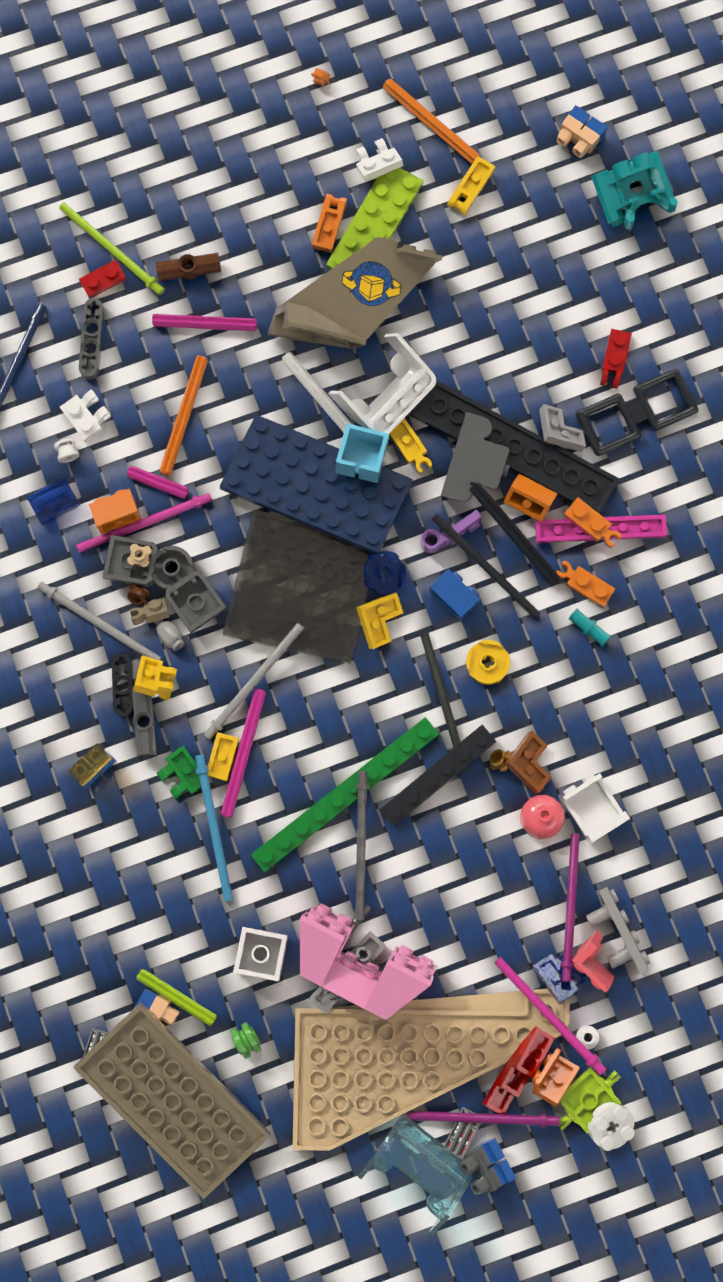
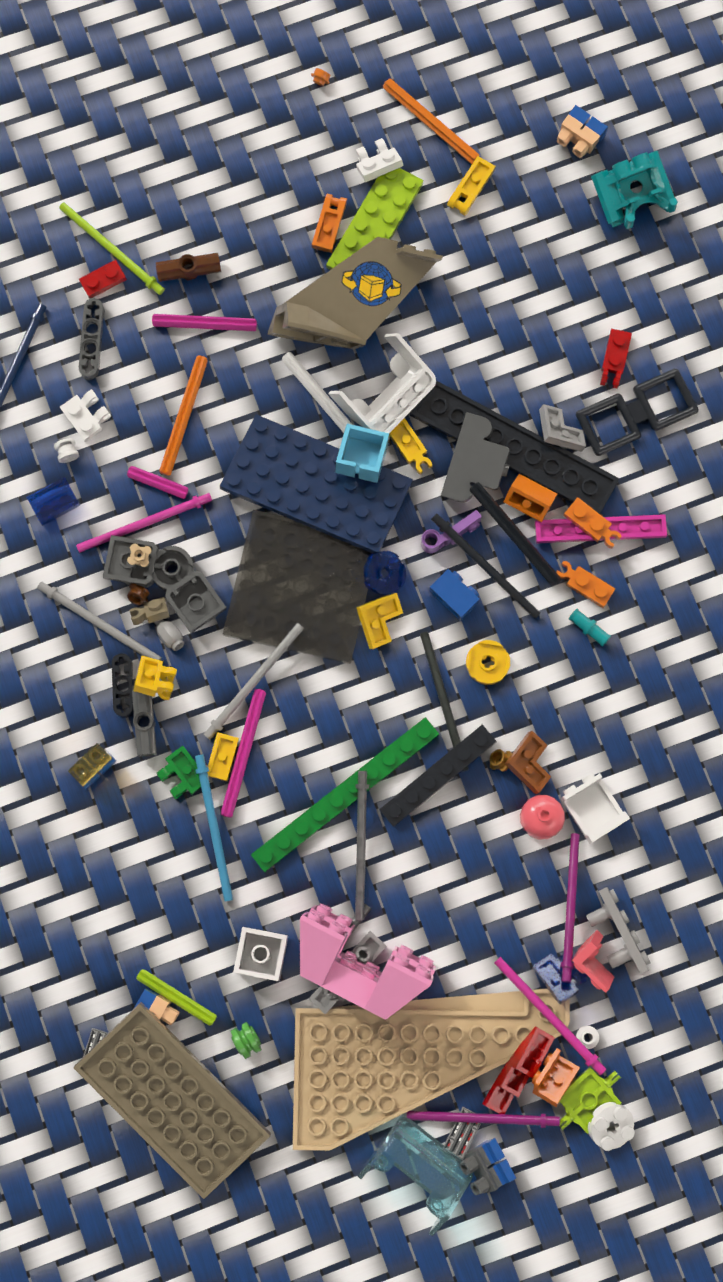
(115, 511): orange brick -> none

